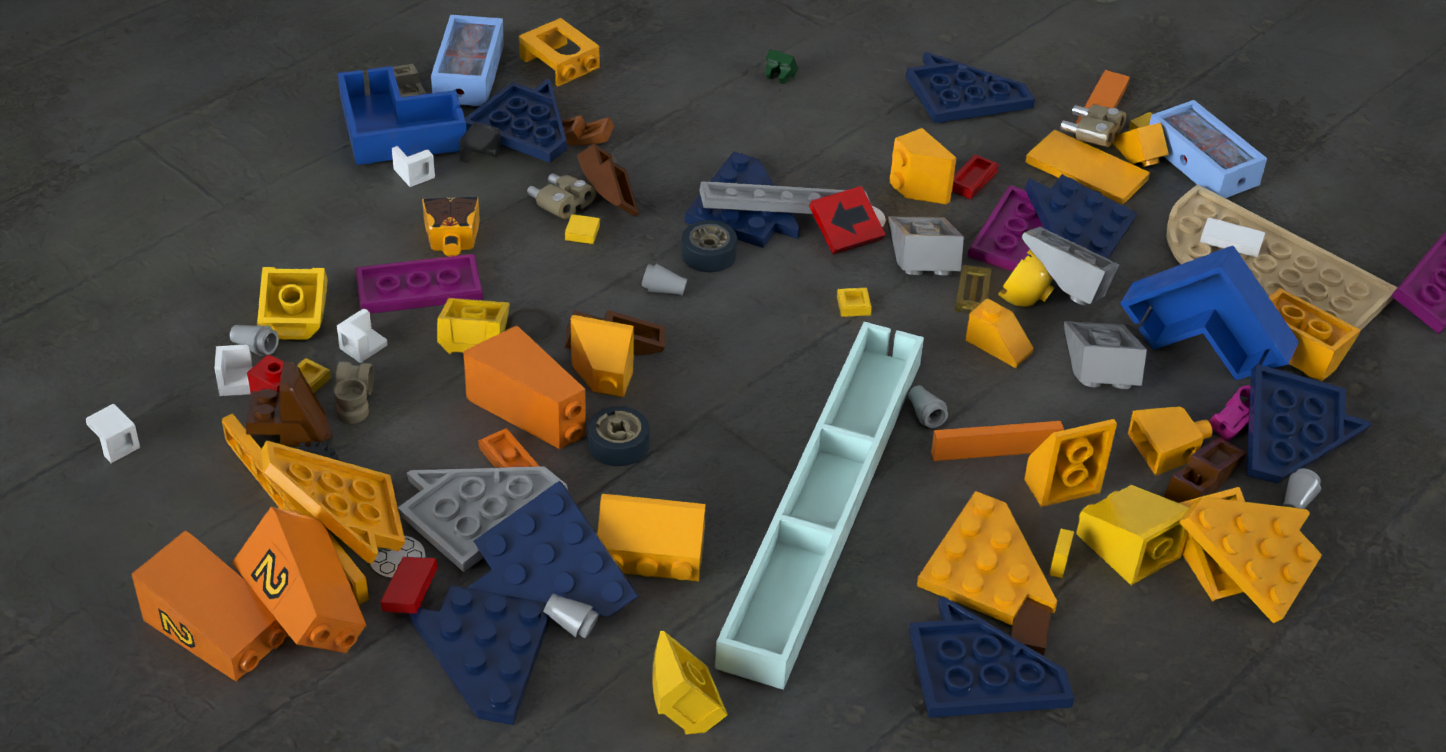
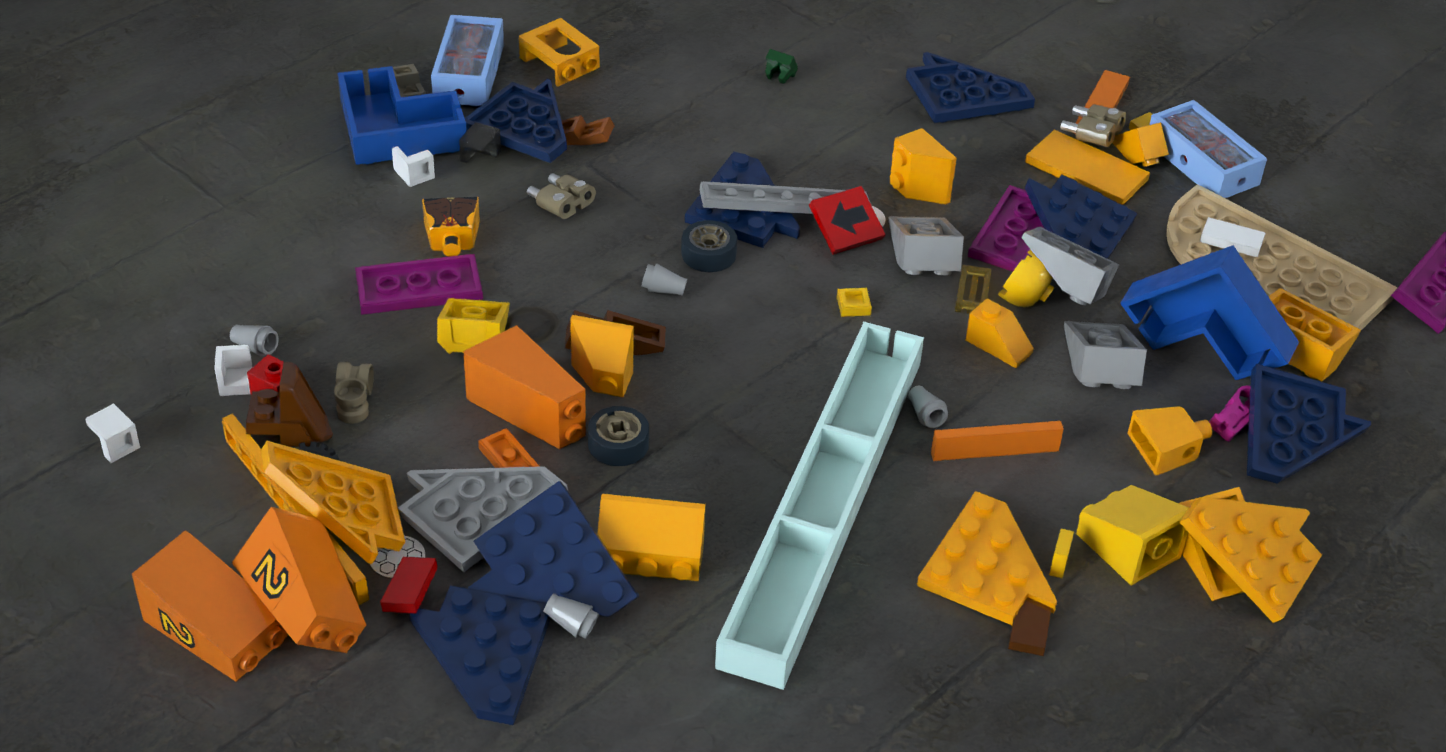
(292, 301): yellow slope -> none
(314, 374): yellow tile -> none
(358, 338): white panel -> none
(582, 229): yellow tile -> none
(608, 178): reddish brown slope -> none
(685, 688): yellow slope -> none
(974, 176): red tile -> none
(980, 669): dark blue wing -> none
(1070, 463): light orange slope -> none
(1205, 471): reddish brown slope -> none
(1302, 488): light grey cone -> none

